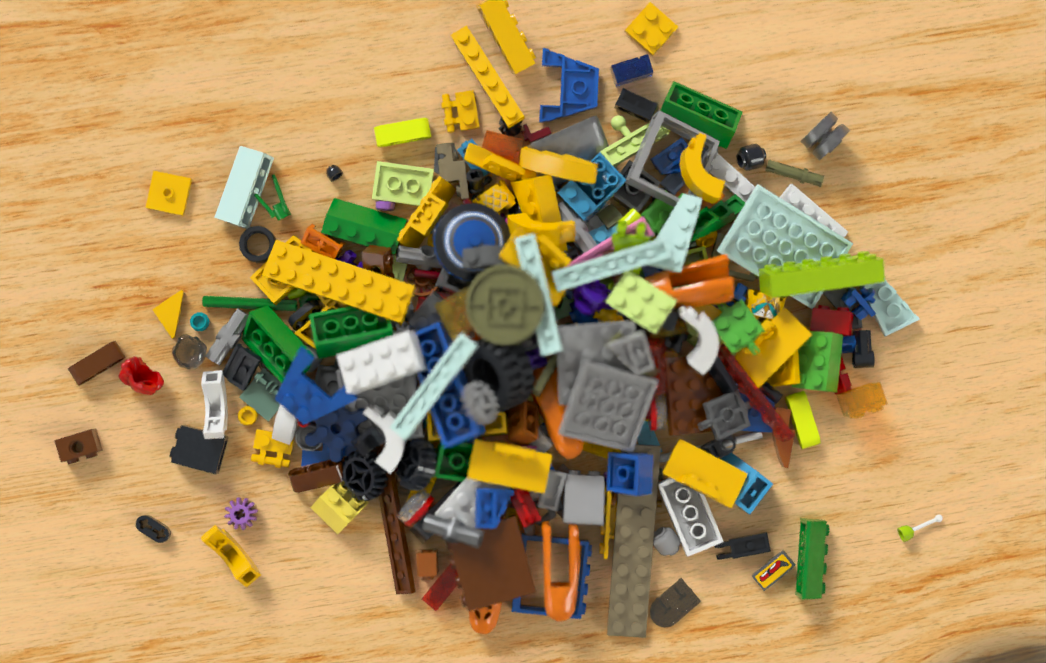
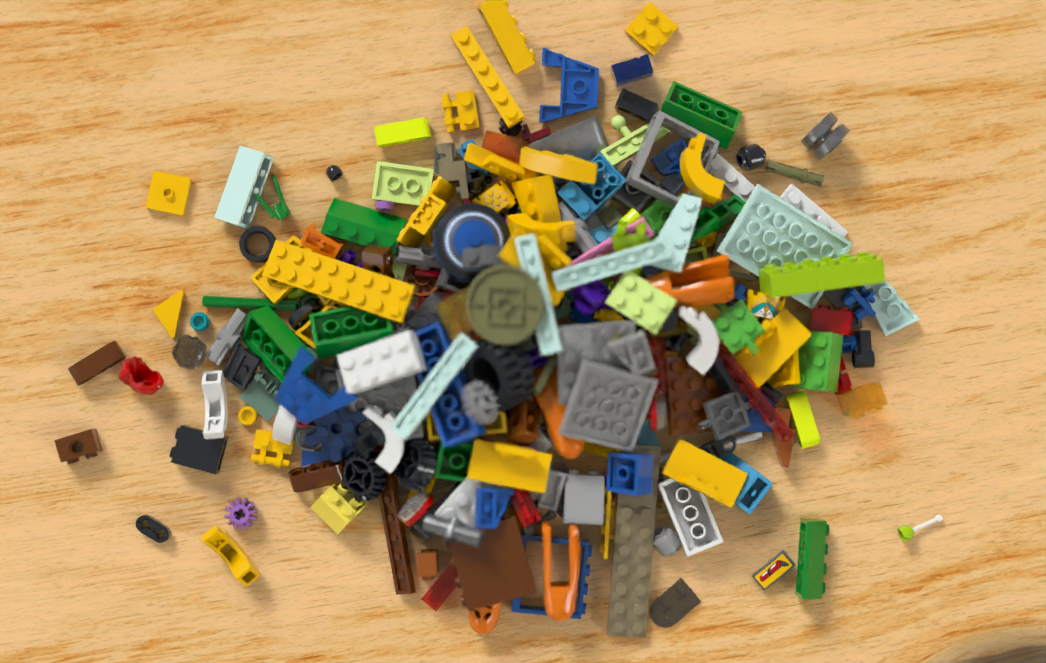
(745, 546): black hinge -> none

